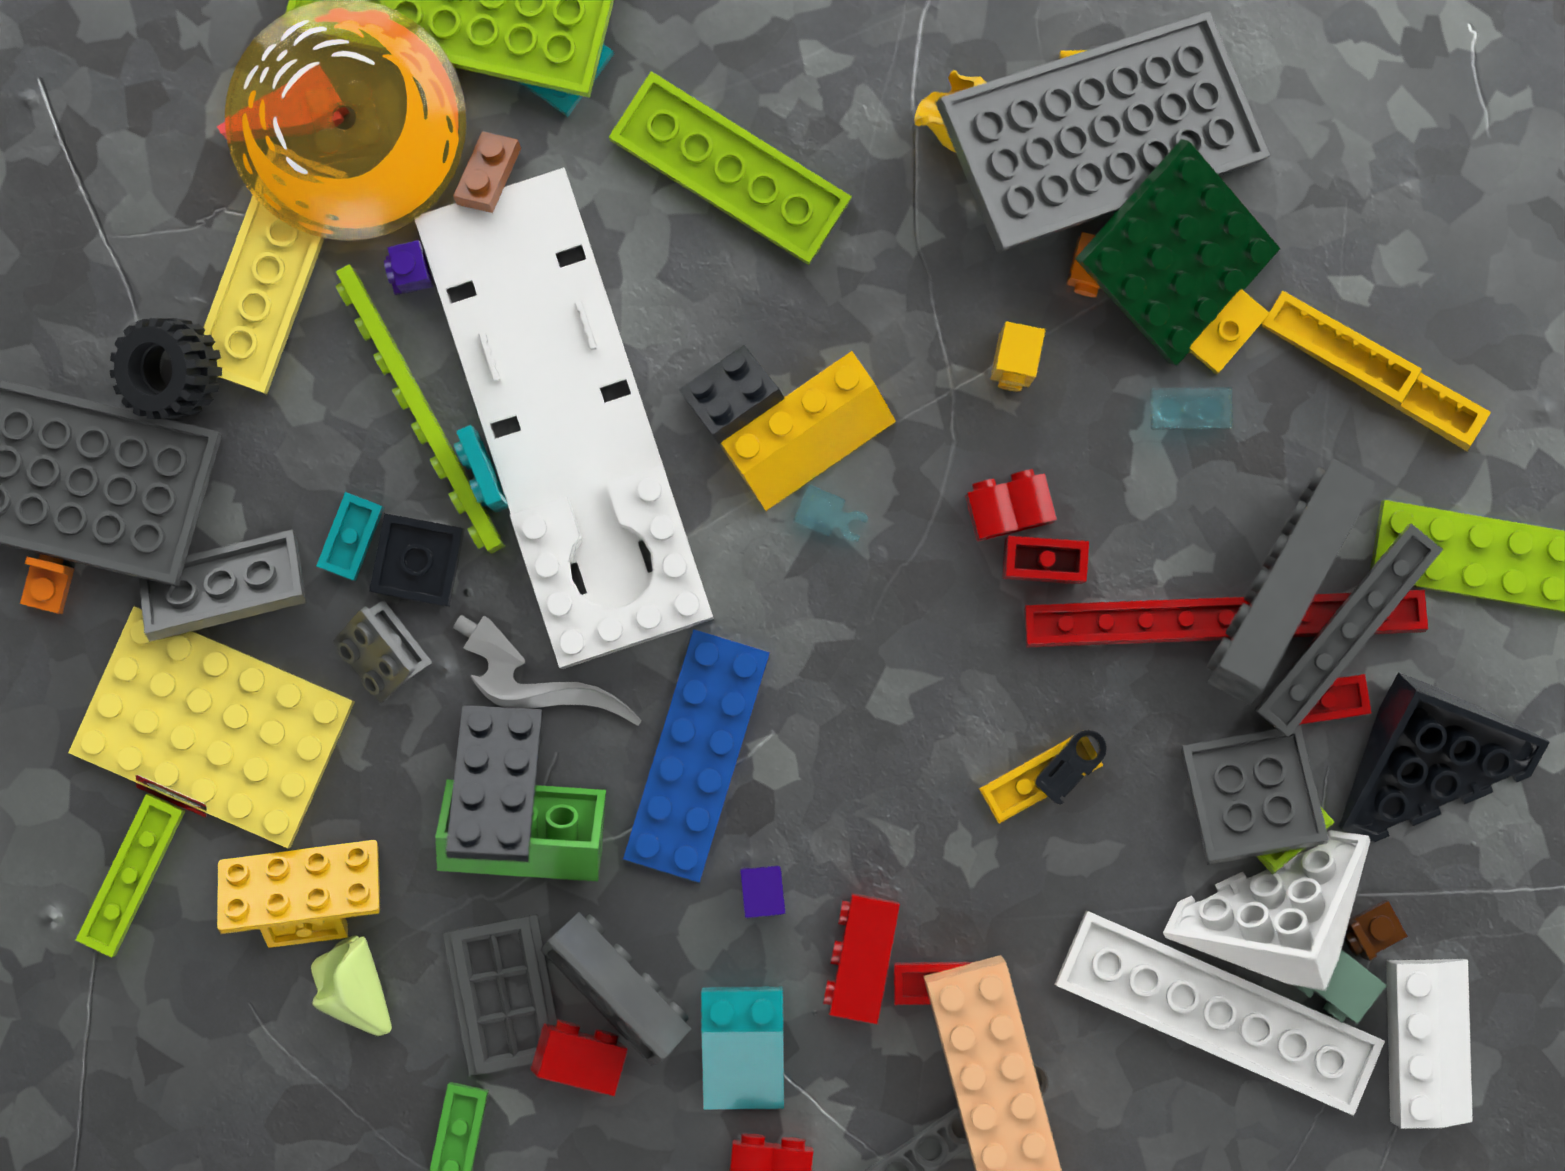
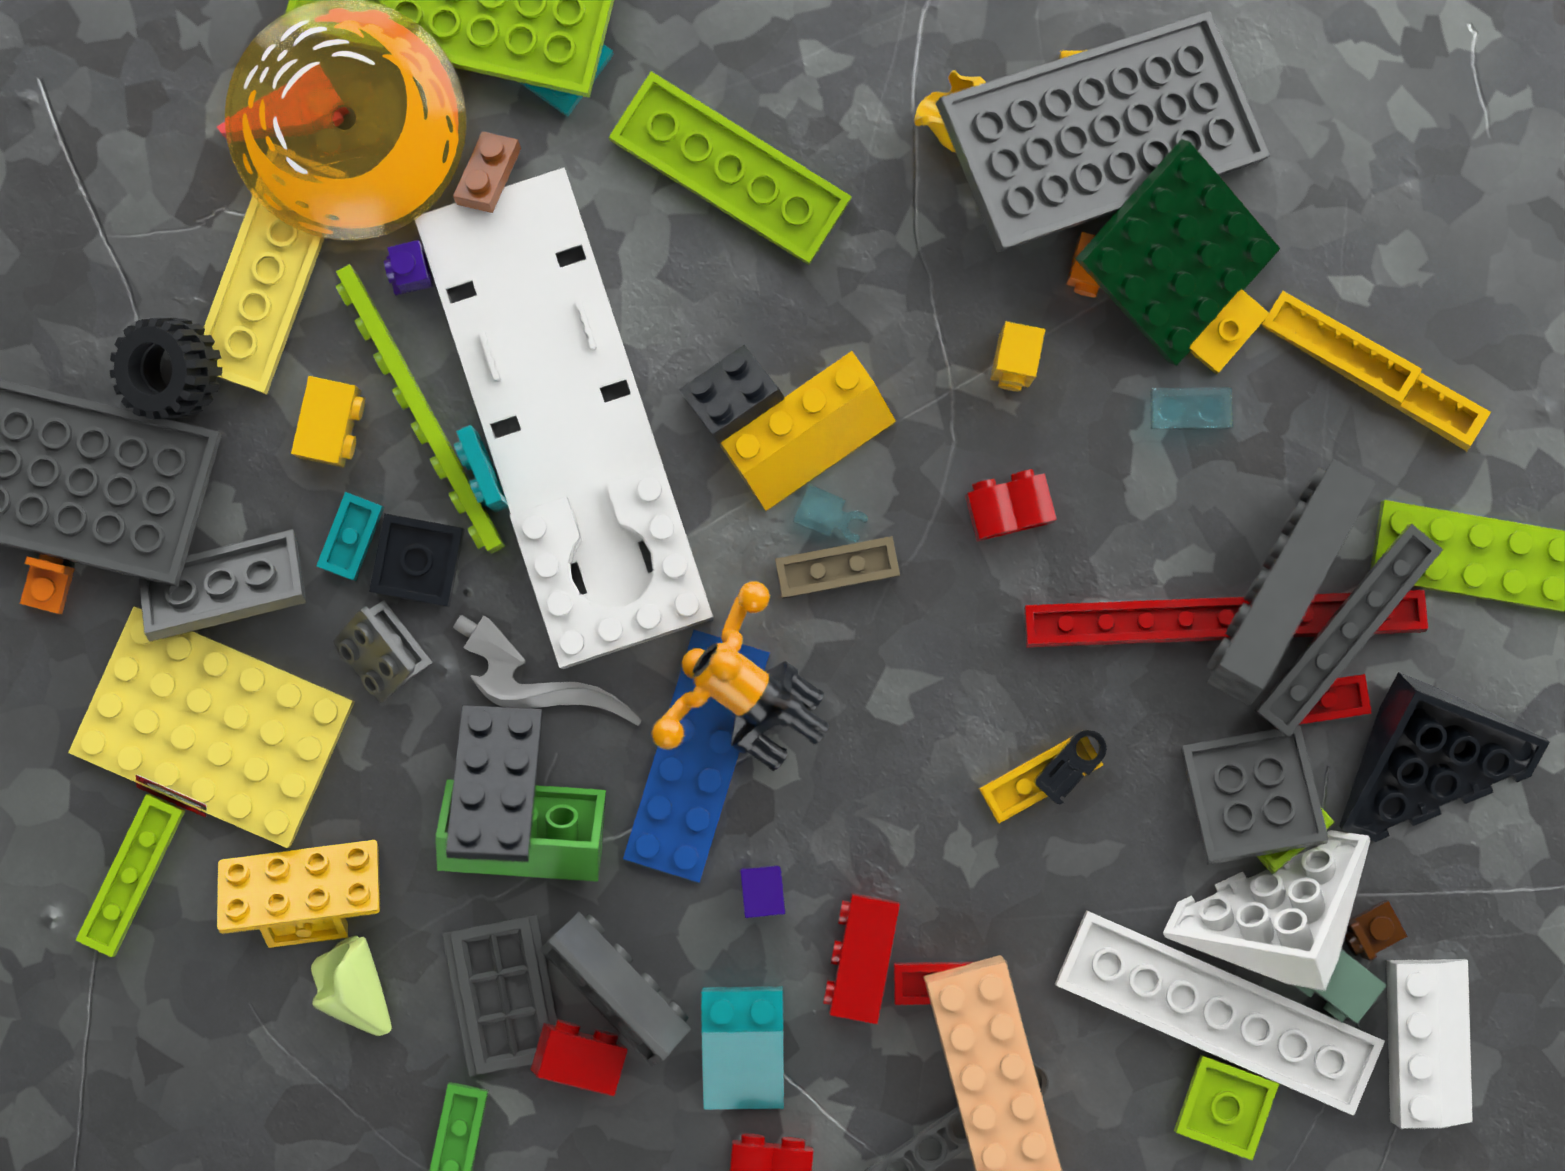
(328, 422): none -> yellow brick
(754, 695): none -> wheel
(837, 567): none -> dark tan plate
(1045, 560): red brick -> none
(1226, 1107): none -> lime plate

